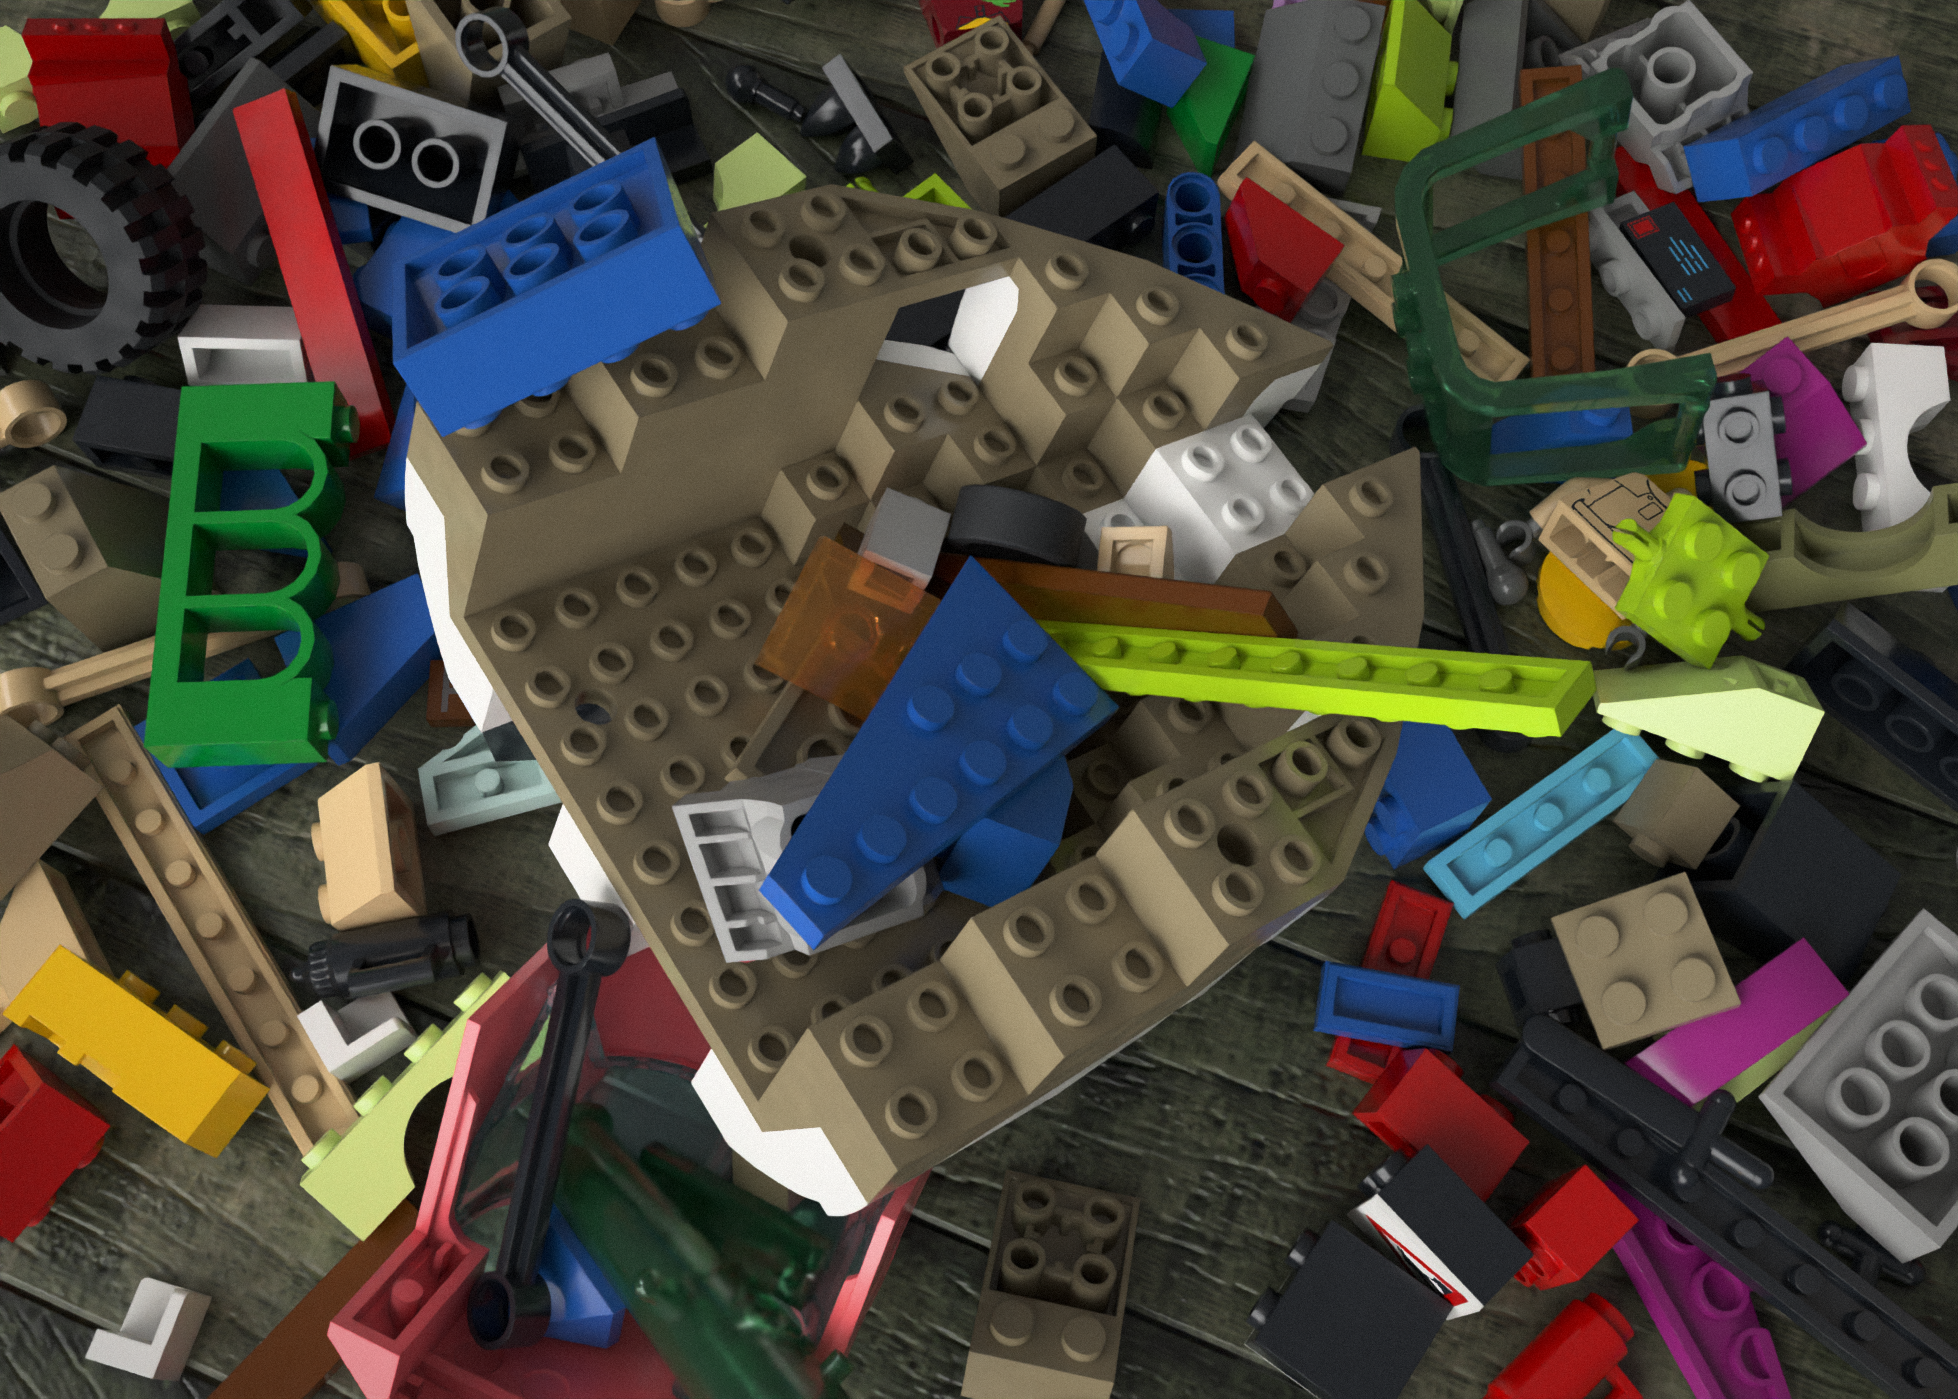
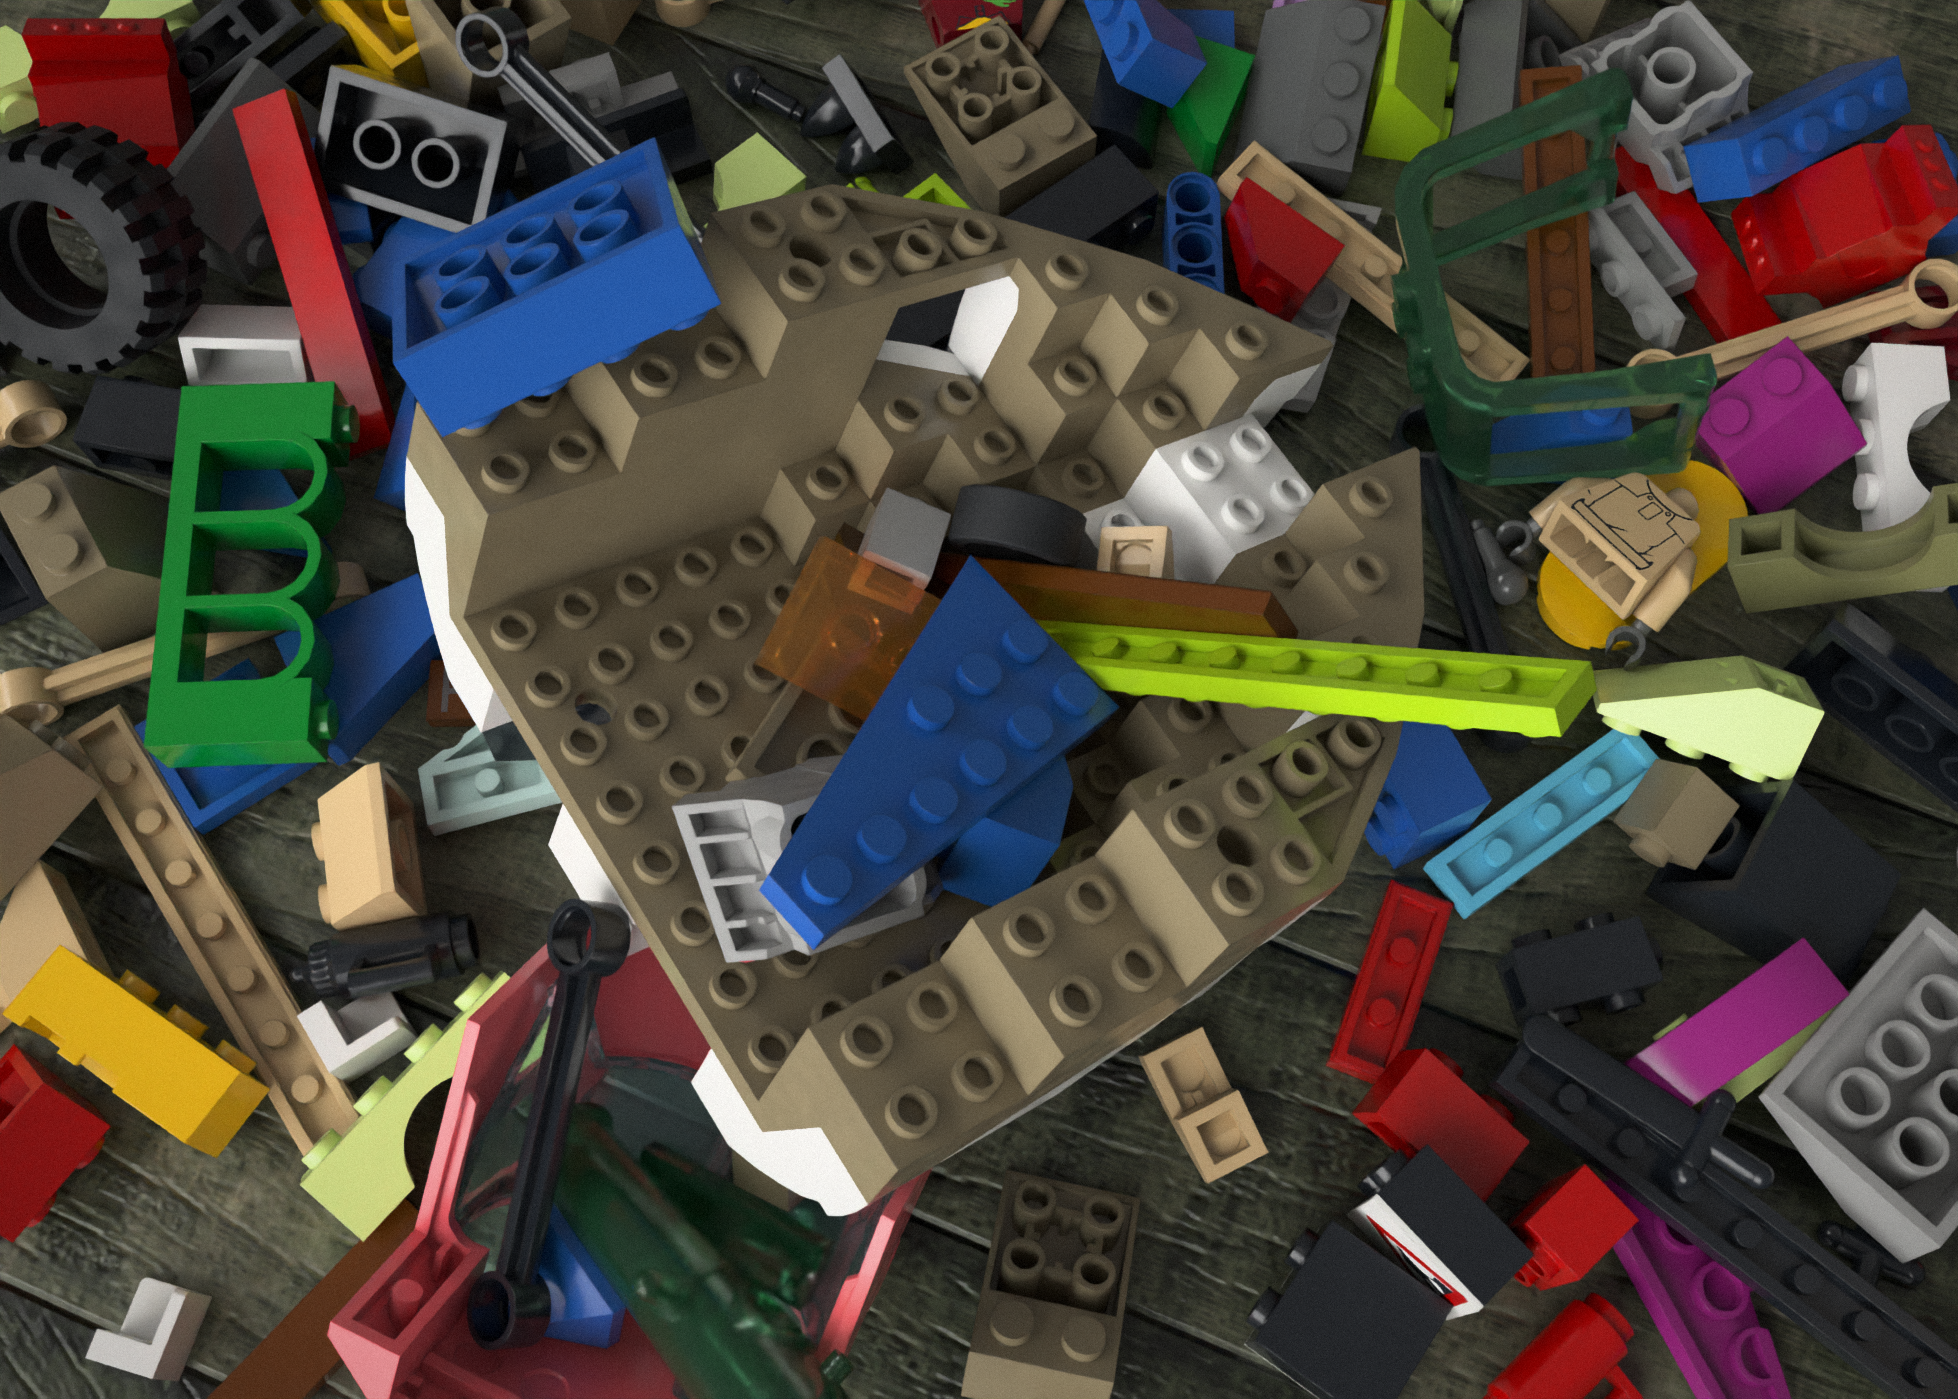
(1203, 1104): none -> tan slope
(1386, 1007): blue tile -> none
(1645, 962): dark tan plate -> none
(1678, 259): black tile -> none
(1690, 580): lime plate -> none
(1738, 441): brick -> none

